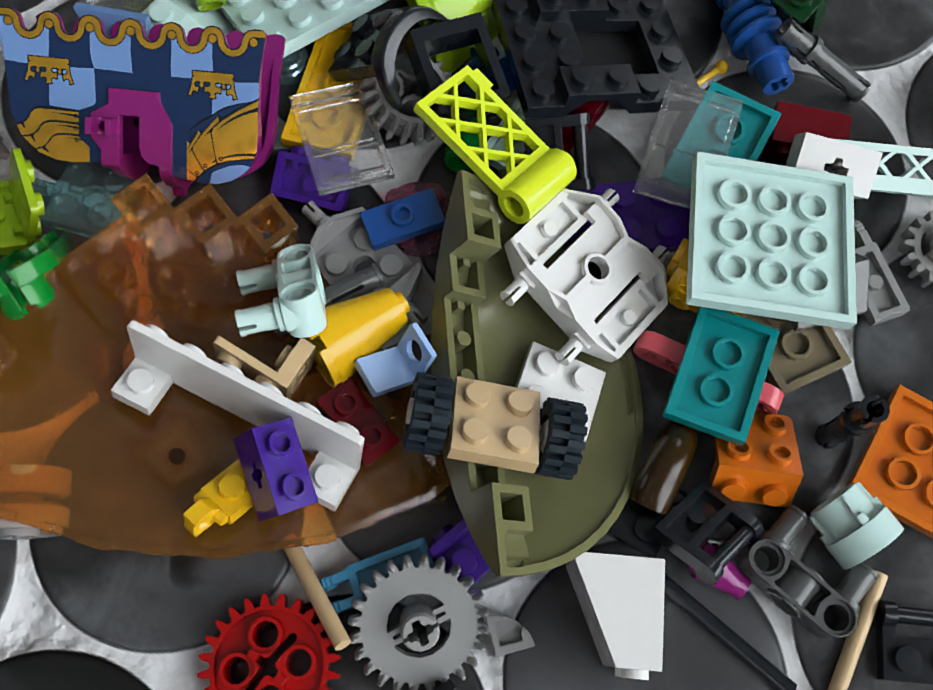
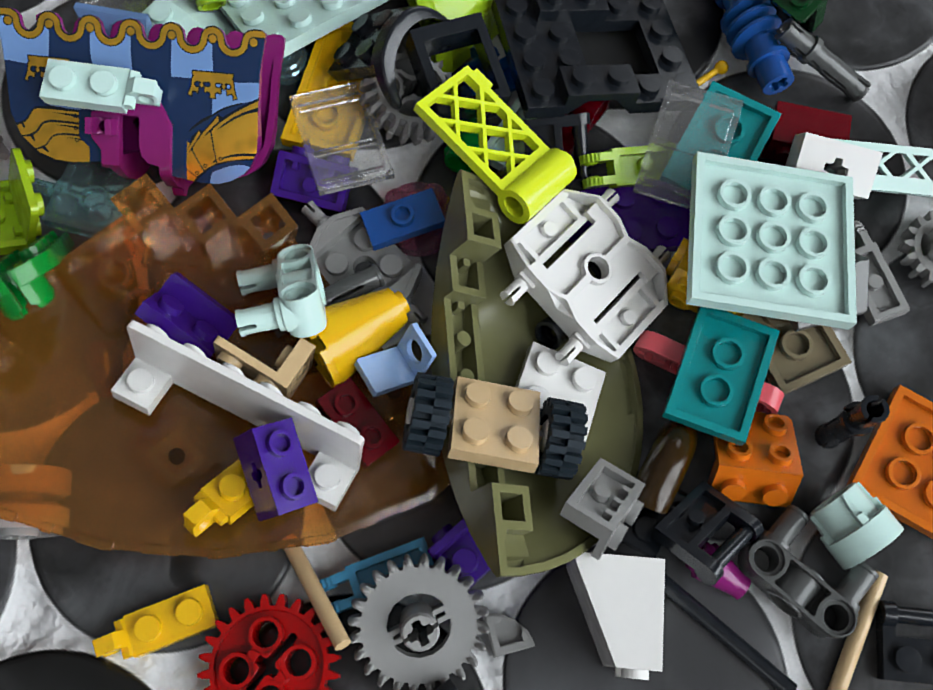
(97, 87): none -> light aqua hinge
(160, 625): none -> yellow hinge
(188, 314): none -> dark purple bracket
(545, 338): none -> black hinge
(604, 503): none -> light grey bracket
(621, 163): none -> lime hinge

